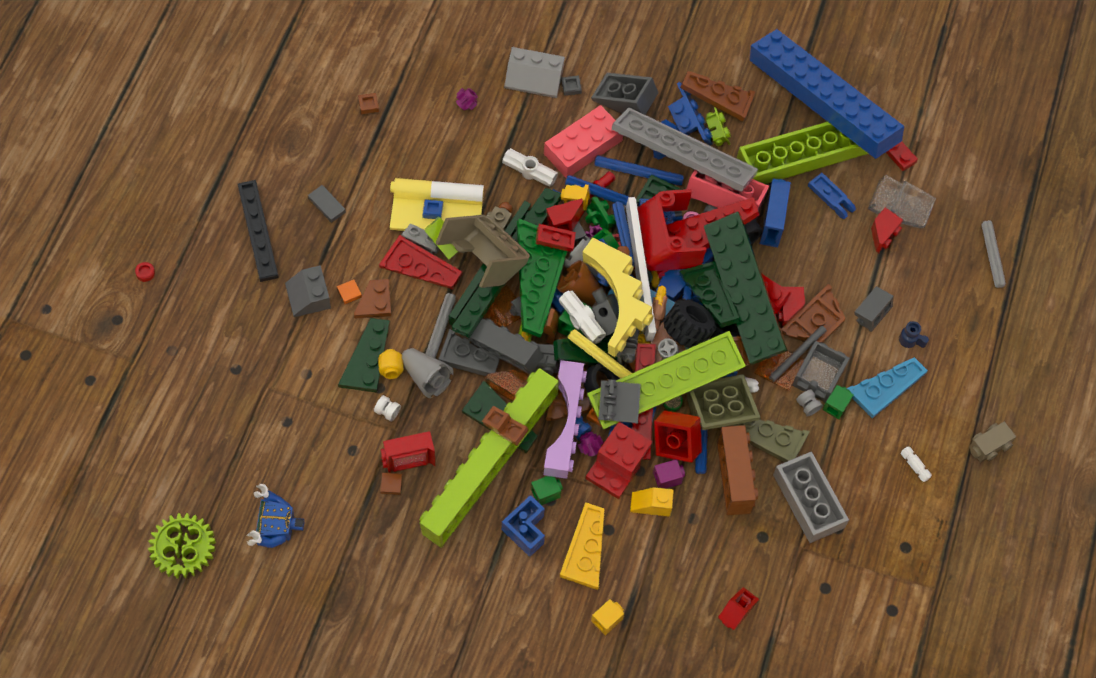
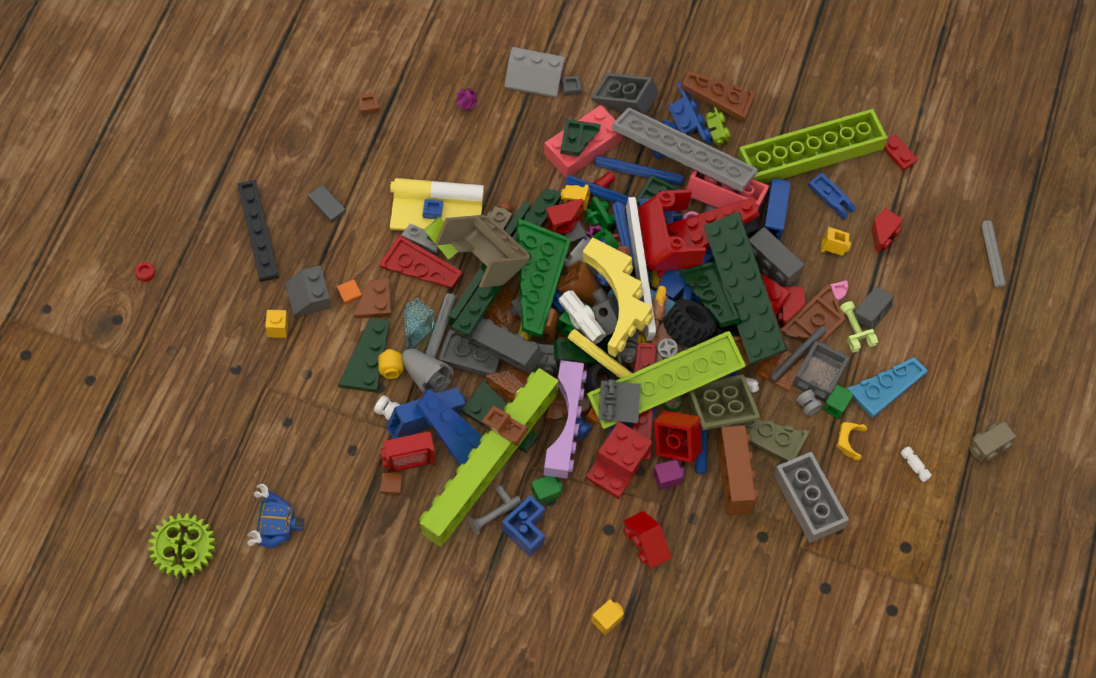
(277, 323): none -> yellow brick
(408, 420): none -> blue slope
(417, 322): none -> clear light blue slope
(450, 427): none -> blue wing
(476, 524): none -> light grey piece
(538, 172): white piece -> none
(555, 237): red plate -> none
(578, 136): none -> dark green wing
(584, 553): yellow wing -> none
(590, 443): magenta gear -> none
(648, 537): none -> red brick
(652, 501): yellow slope -> none
(738, 608): red slope -> none
(775, 259): none -> dark grey brick
(826, 93): blue brick -> none
(835, 241): none -> yellow brick
(839, 290): none -> bright pink tile
(843, 443): none -> yellow helmet
(848, 309): none -> yellowish green bar
(903, 200): clear slope -> none
(911, 336): dark blue piece -> none

